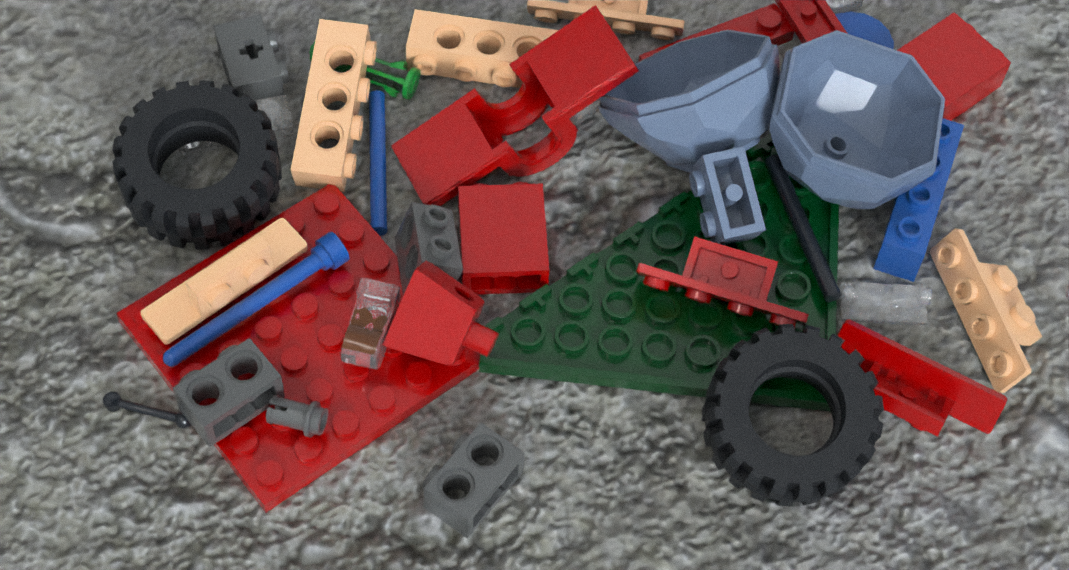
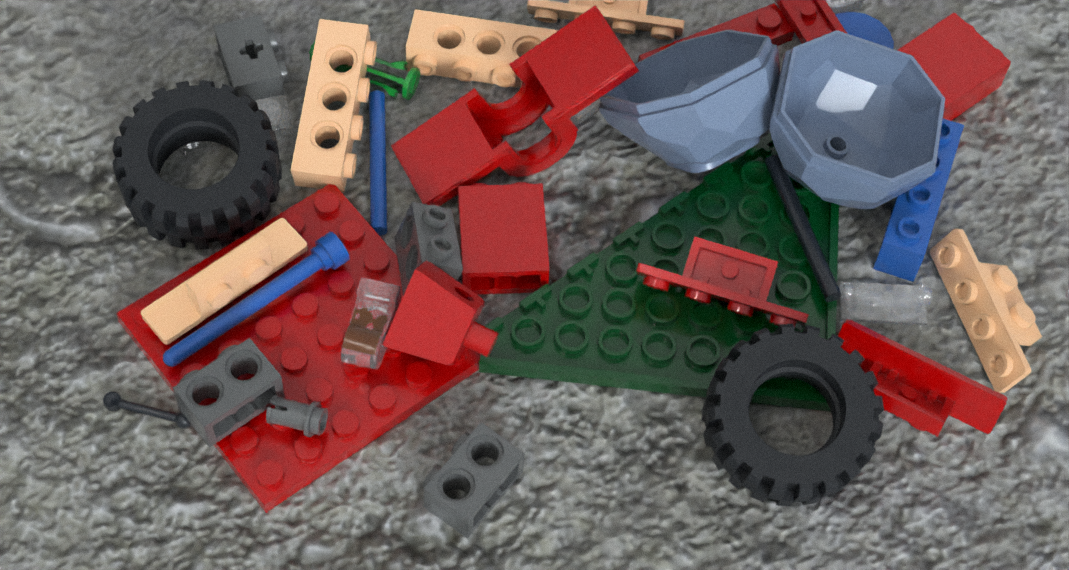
(727, 197): sand blue brick -> none

